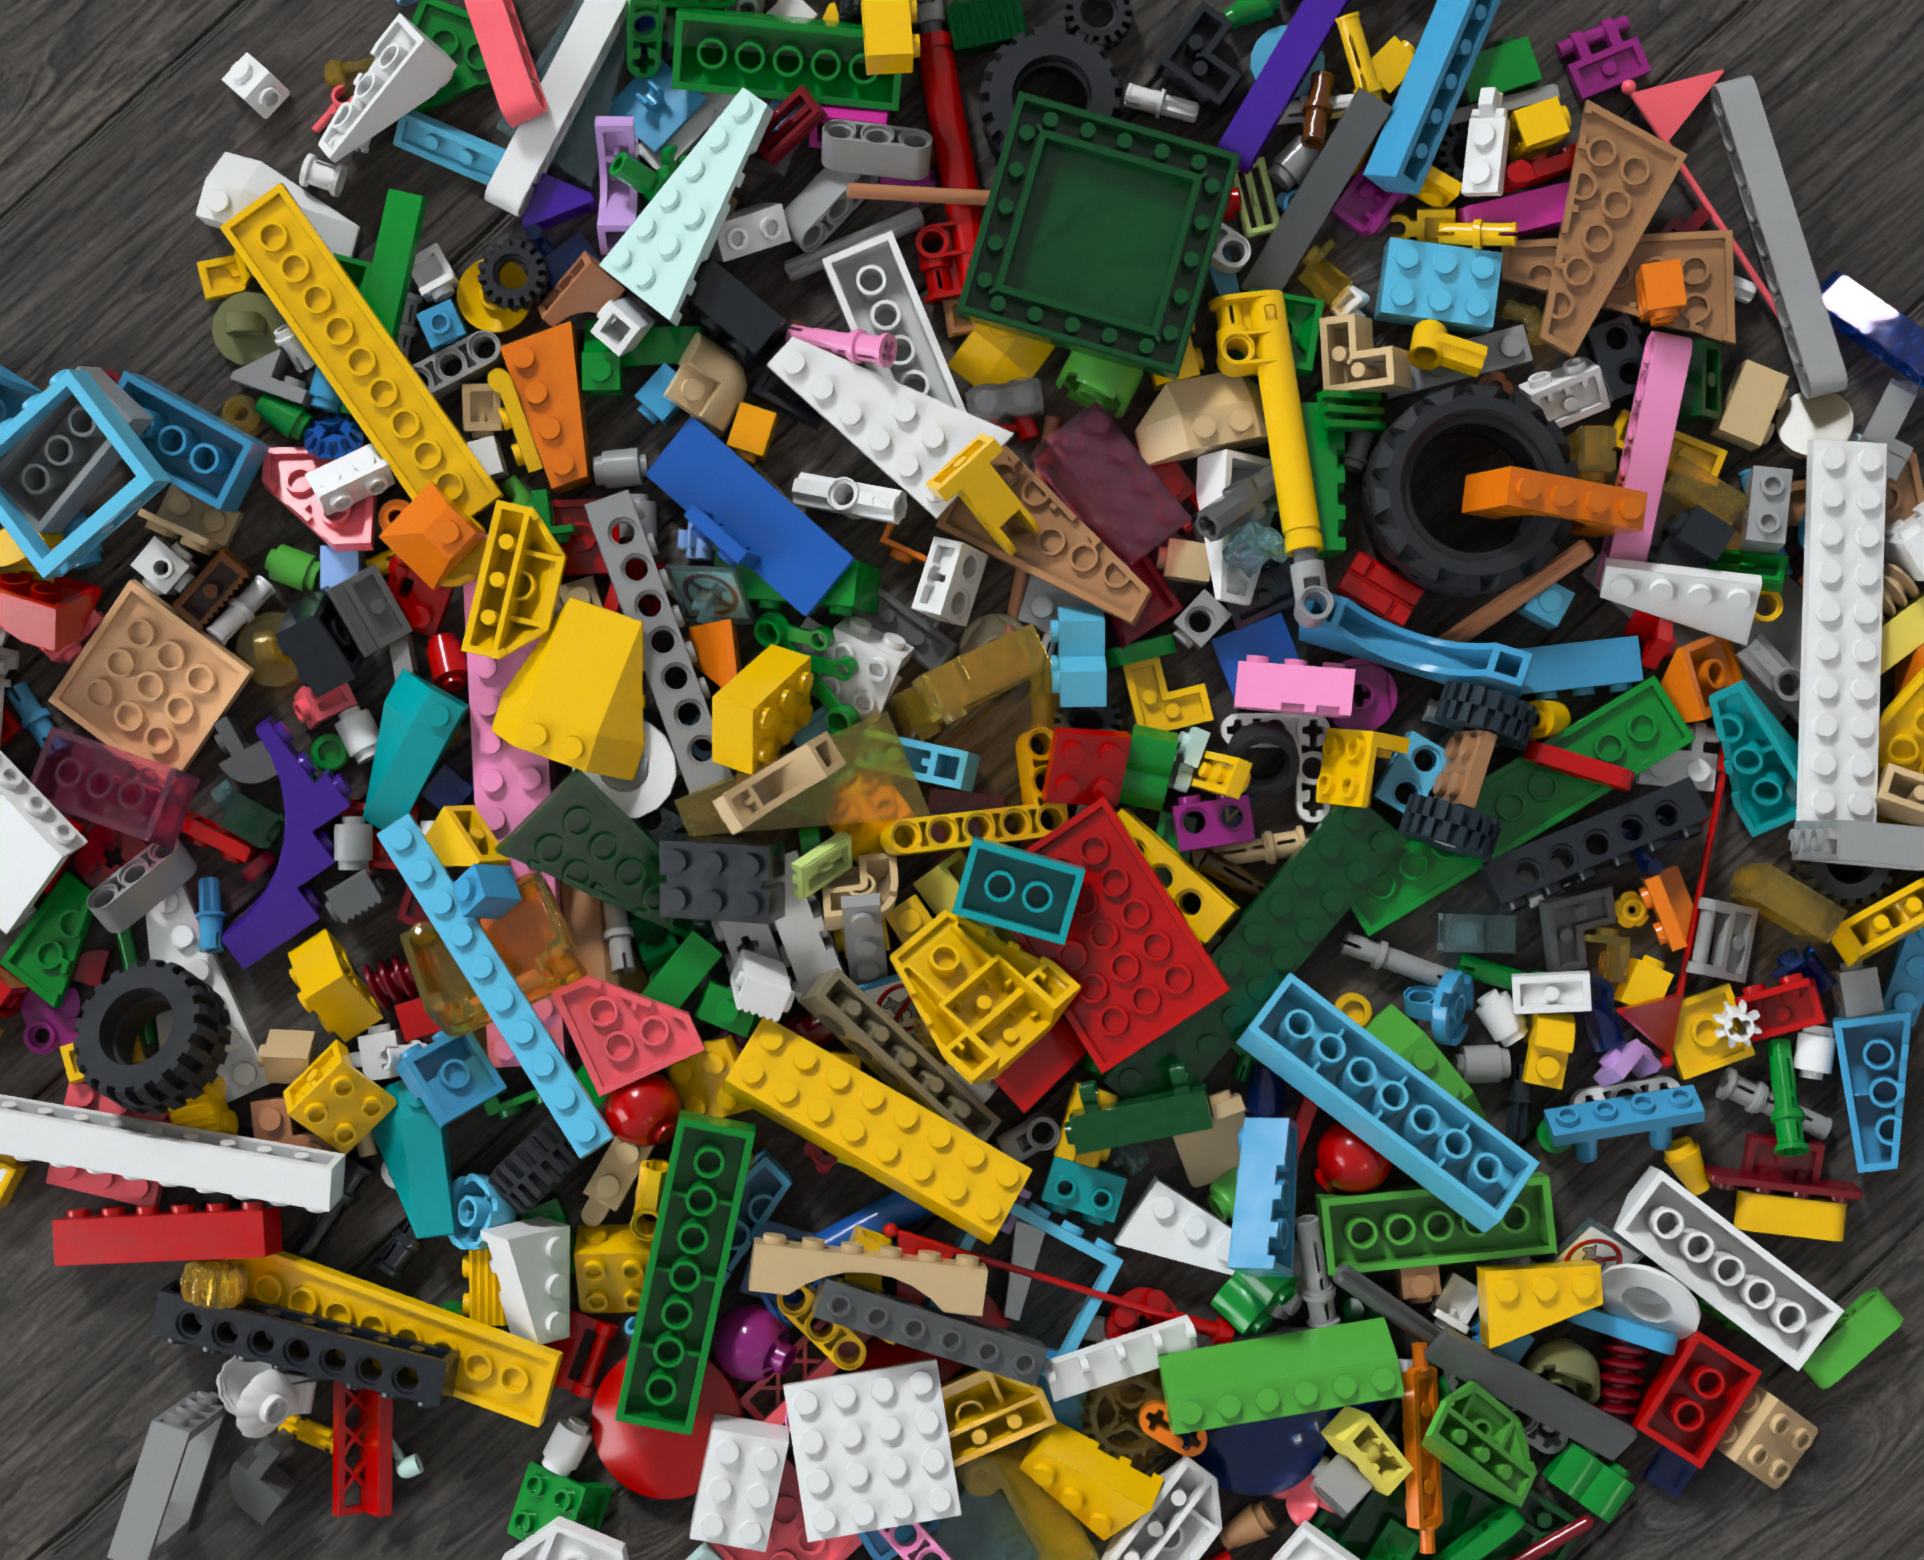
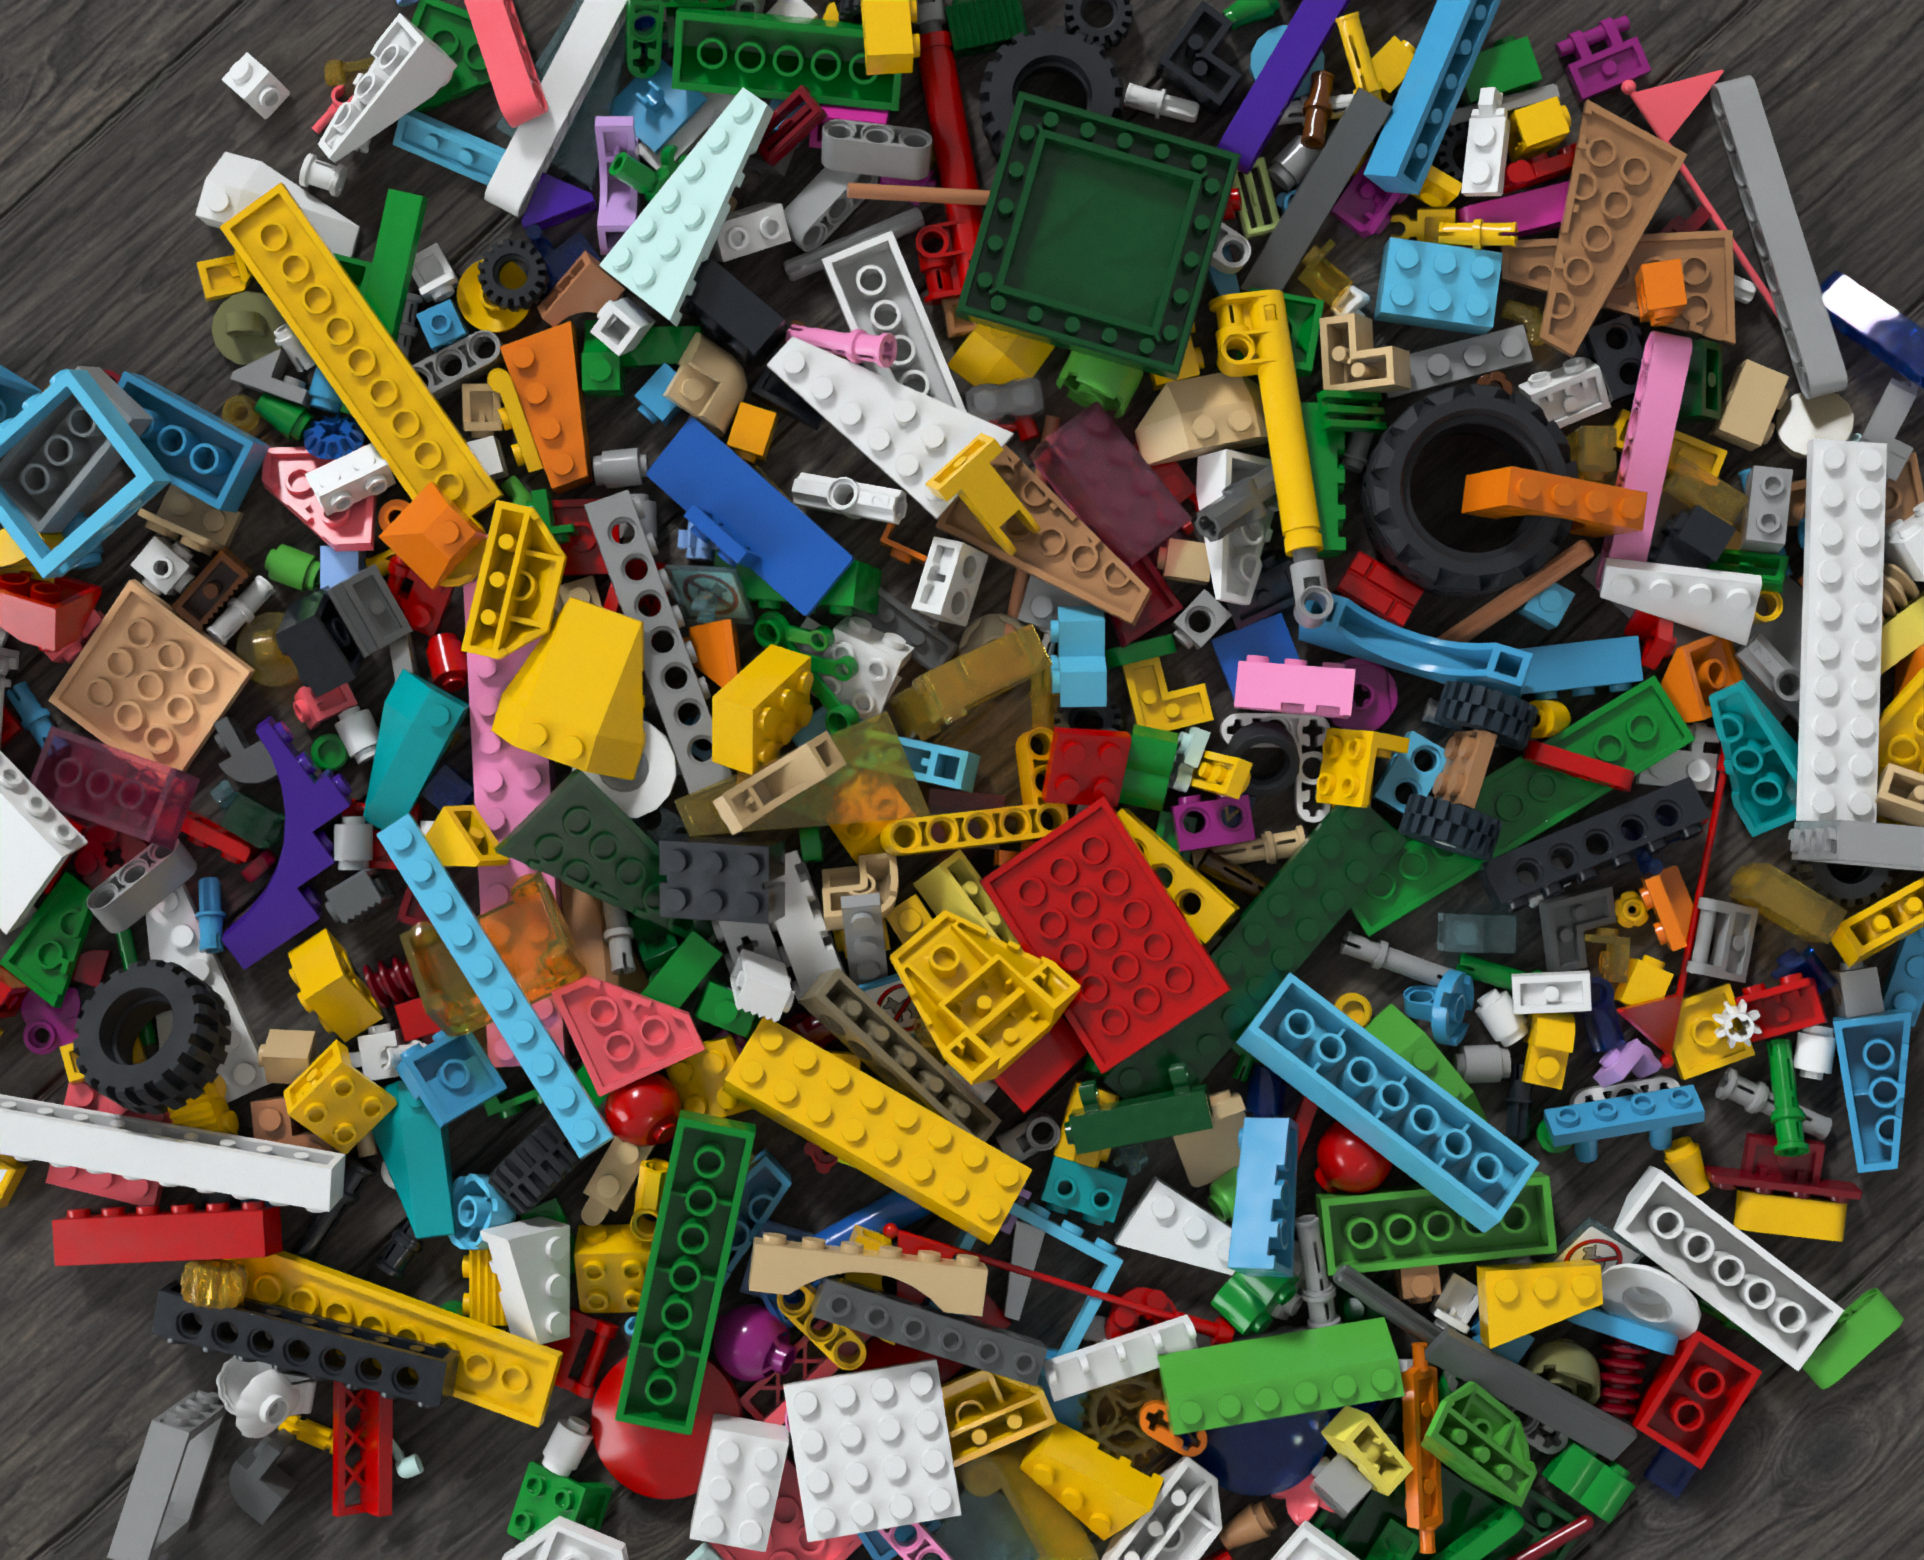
(486, 891): dark azure brick -> none
(822, 860): yellowish green tile -> none
(1019, 890): teal brick -> none
(1254, 547): clear light blue bracket -> none
(1436, 348): yellow piece -> none
(1767, 1437): tan bracket -> none

